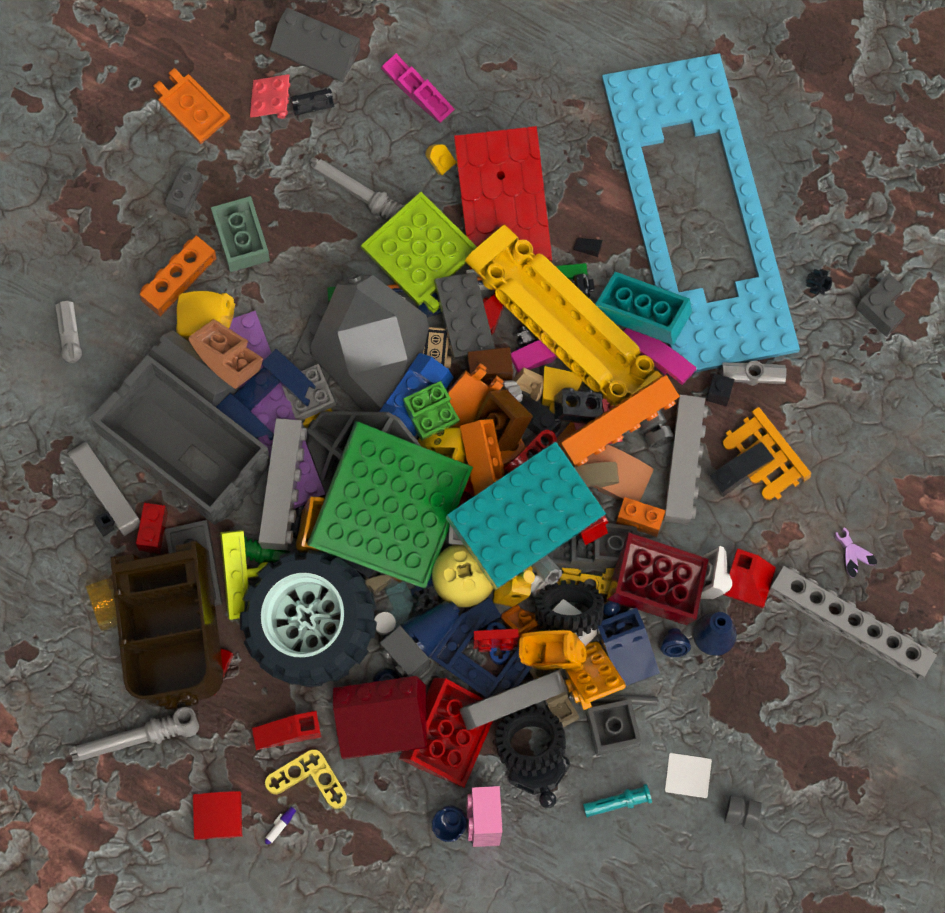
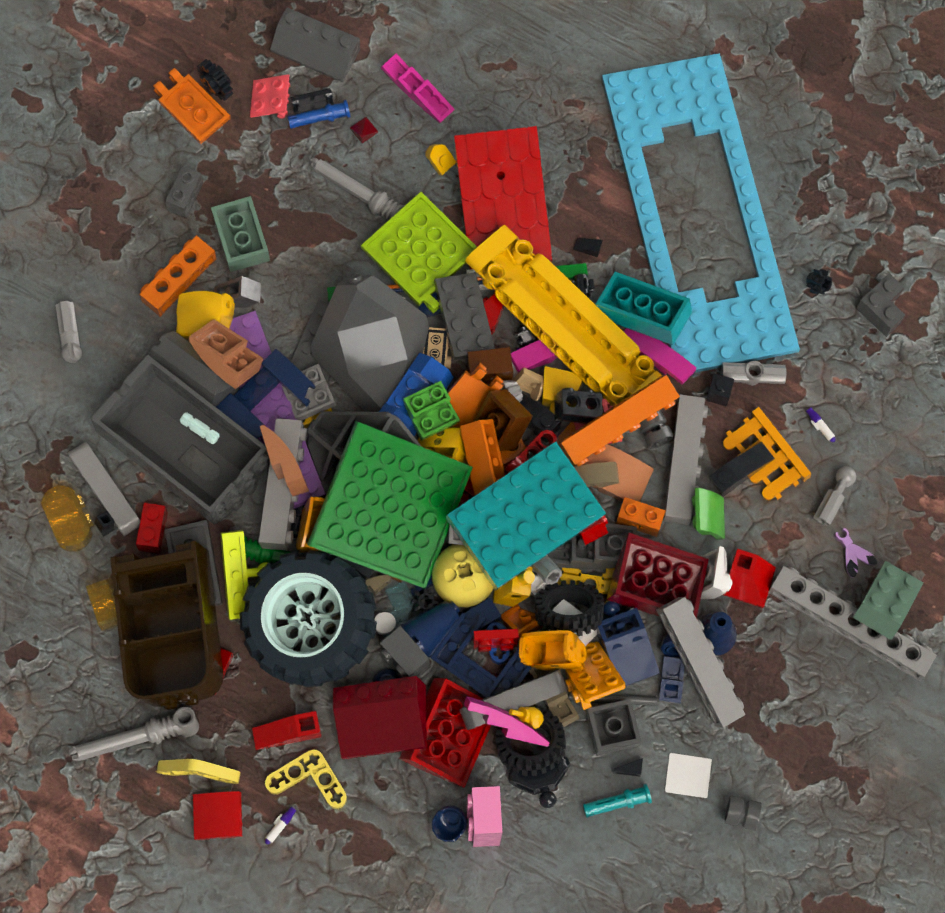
(67, 518): none -> clear yellow brick
(198, 767): none -> light yellow beam
(199, 428): none -> light aqua axle
(215, 79): none -> black gear
(242, 289): none -> flat silver slope
(284, 462): none -> nougat slope
(329, 113): none -> blue pin
(364, 130): none -> dark red slope
(511, 724): none -> slope
(530, 715): none -> yellow piece
(632, 769): none -> black piece
(671, 680): none -> dark blue slope
(701, 661): none -> light grey brick
(709, 513): none -> bright green slope
(820, 425): none -> piece
(834, 498): none -> light grey piece
(888, 600): none -> sand green brick

